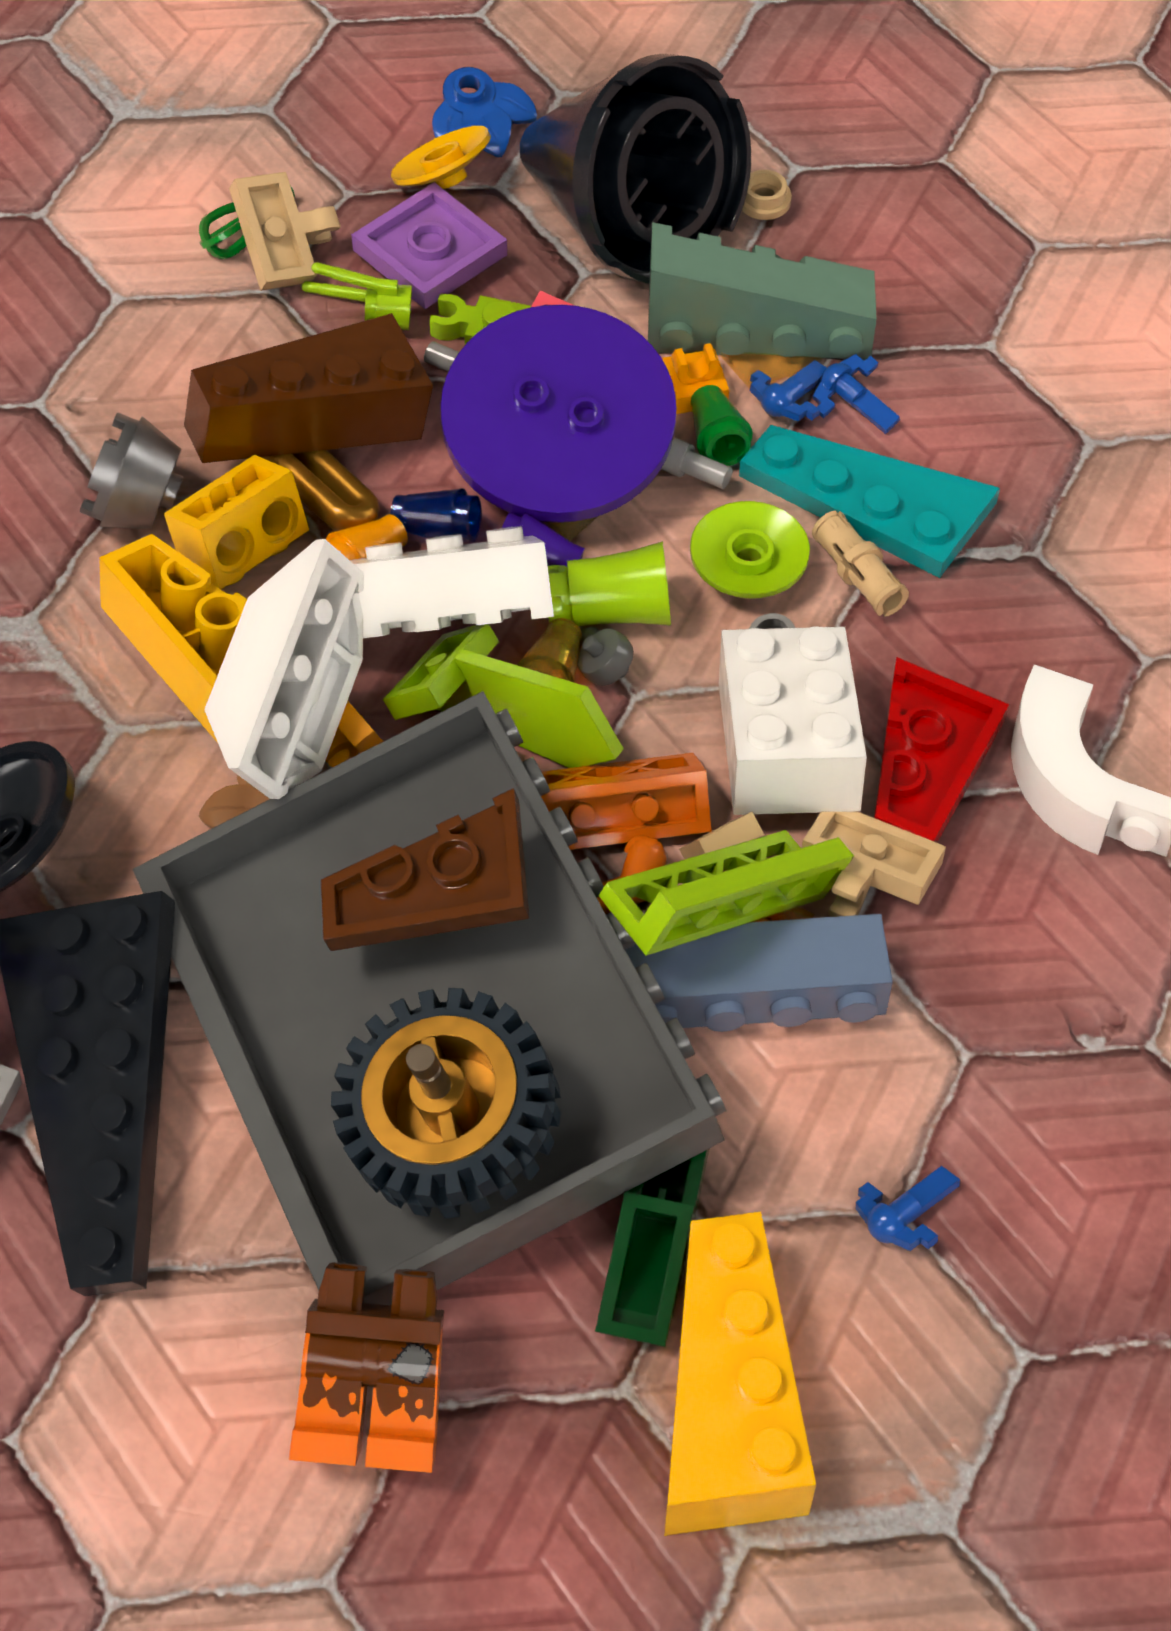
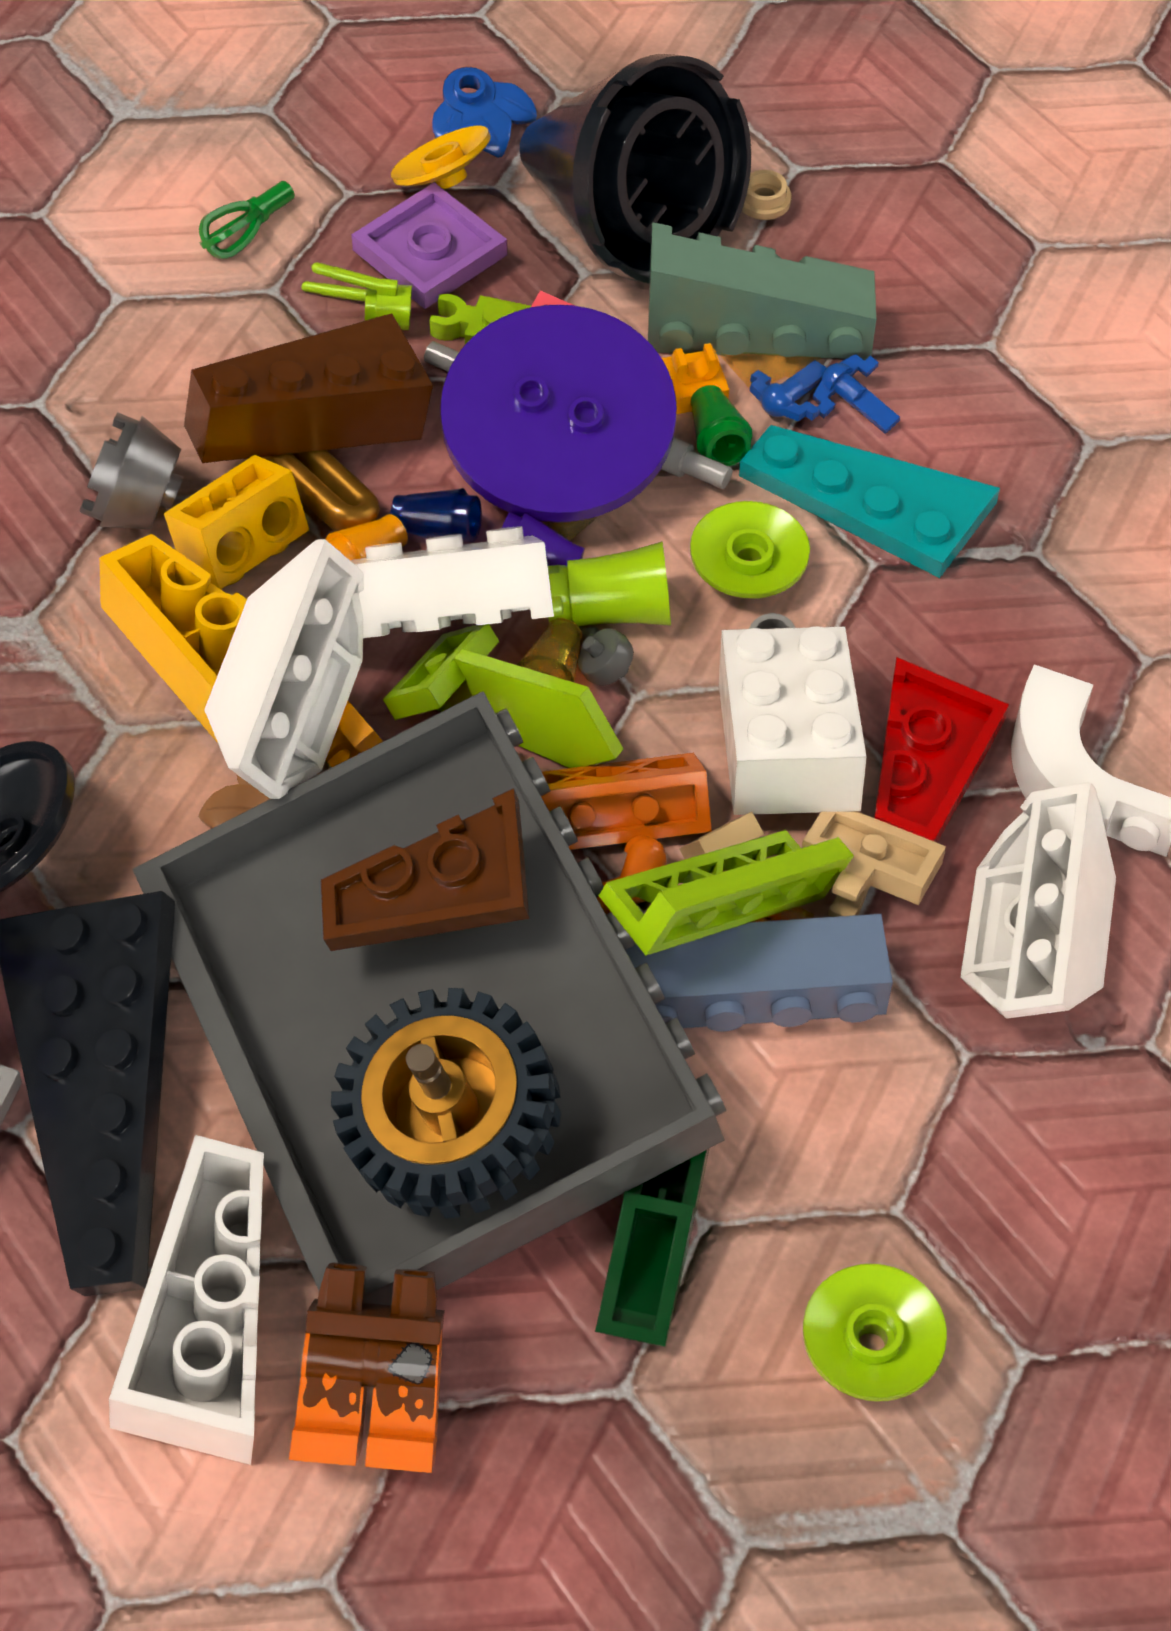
(195, 1331): none -> white wedge
(277, 232): tan plate -> none
(737, 1406): yellow wedge -> none
(860, 563): tan pin -> none
(881, 1303): none -> lime dish
(890, 1222): blue piece -> none
(1043, 907): none -> white wedge

